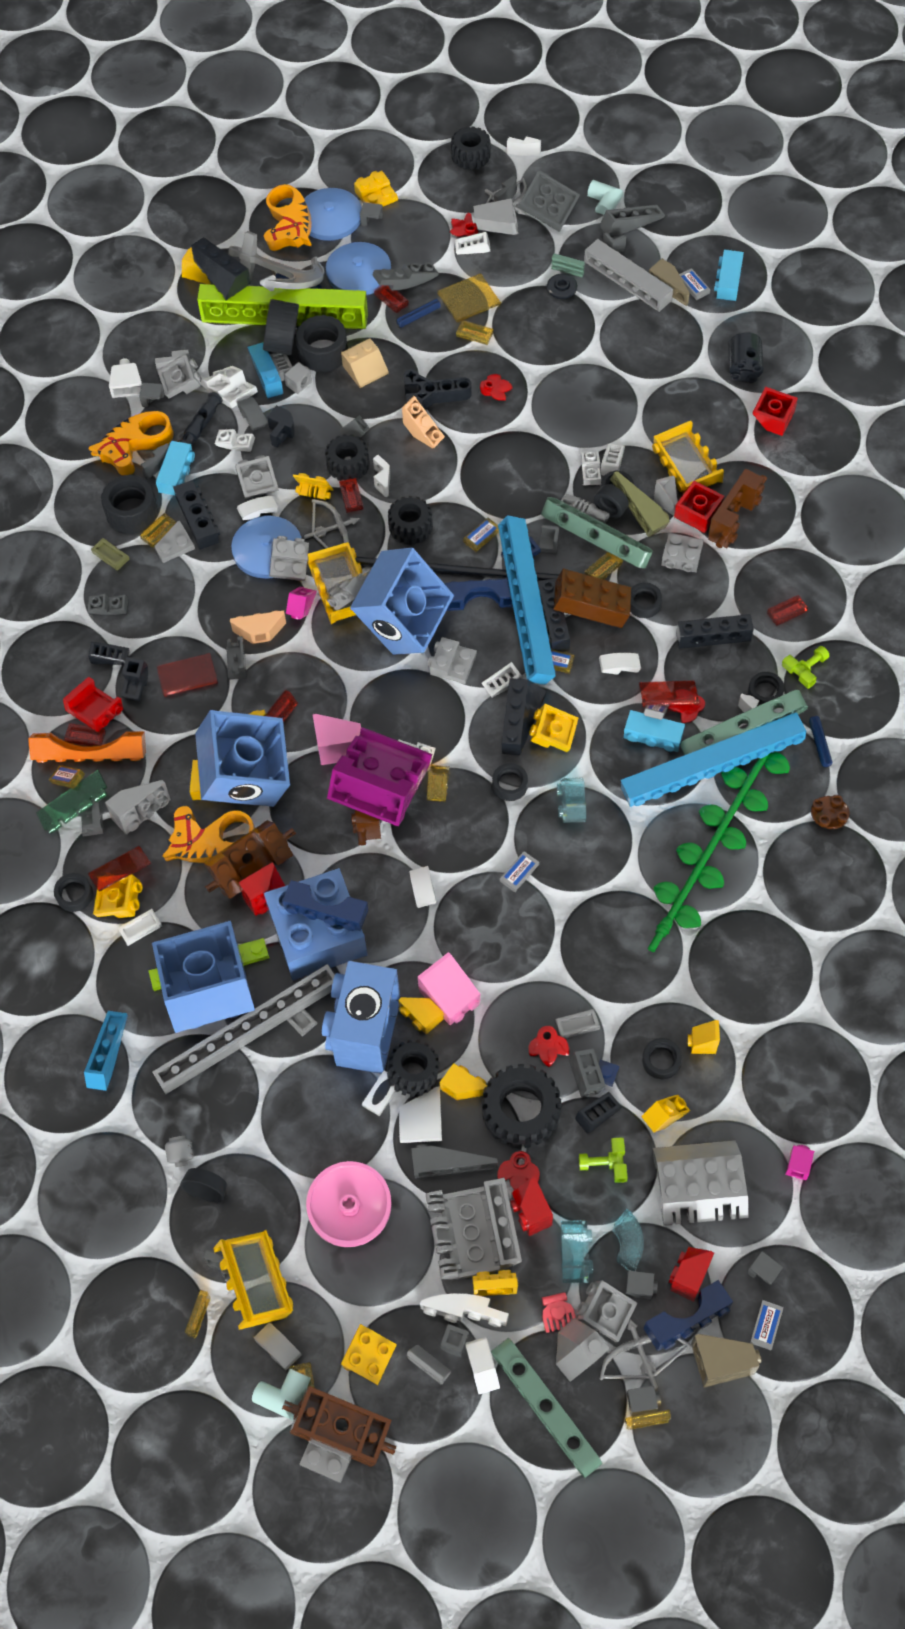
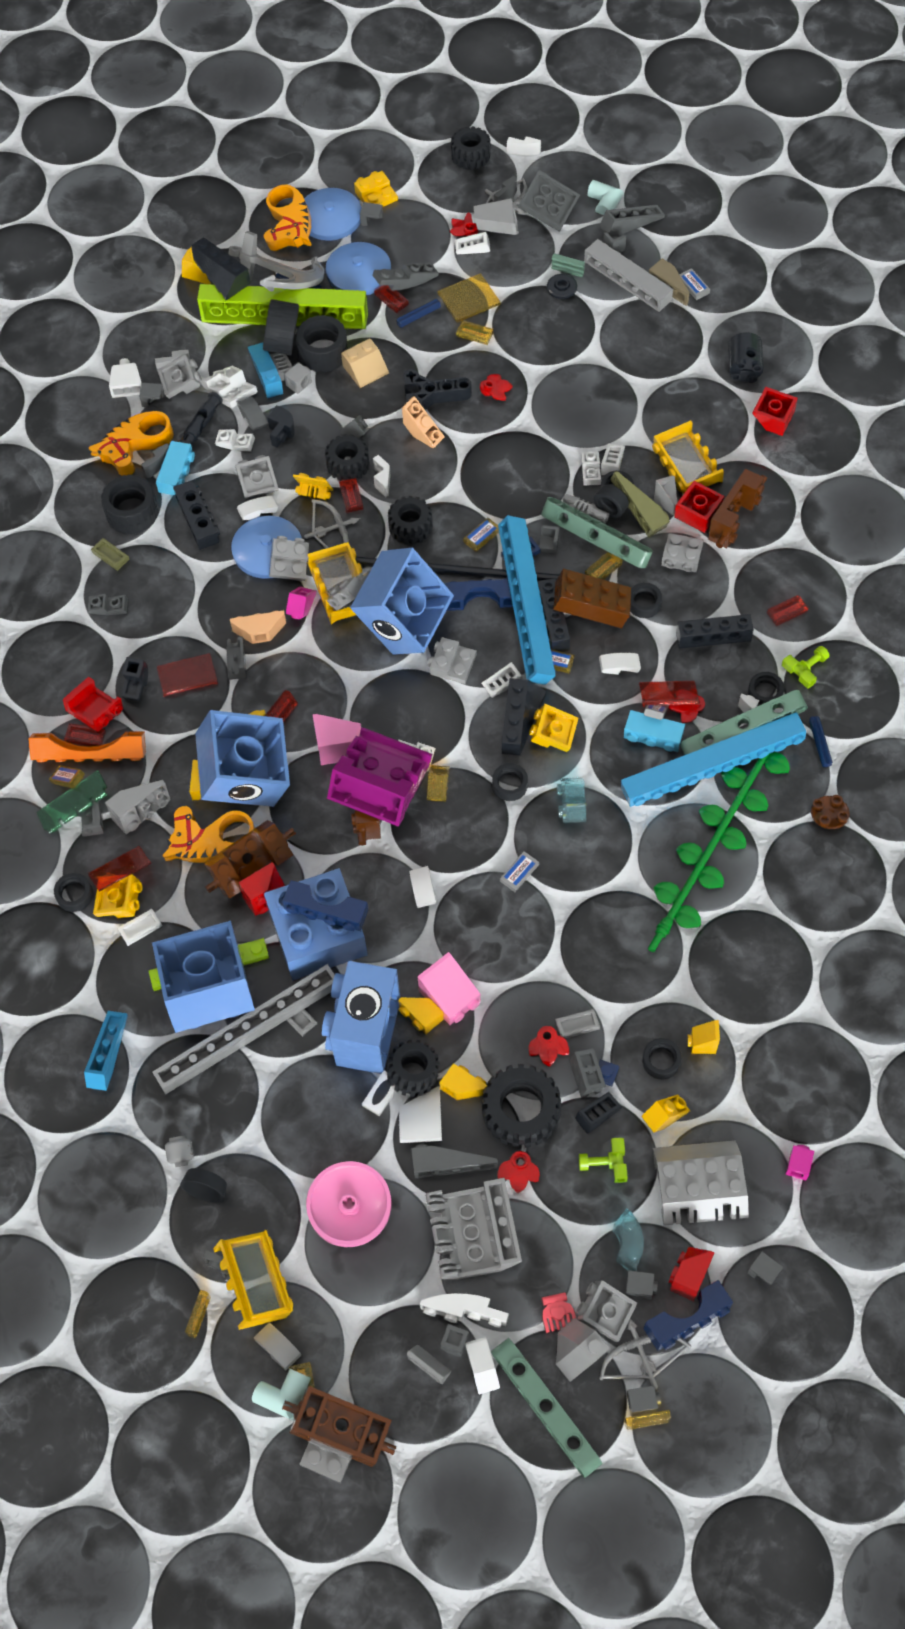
(108, 648): black slope -> none
(157, 530): clear yellow tile -> none
(174, 543): light grey wing -> none
(368, 1354): yellow hinge -> none
(496, 1284): yellow plate -> none
(531, 1207): red slope -> none
(574, 1251): clear light blue brick -> none
(724, 1359): dark tan slope -> none
(728, 275): medium azure brick -> none
(766, 1325): tile -> none

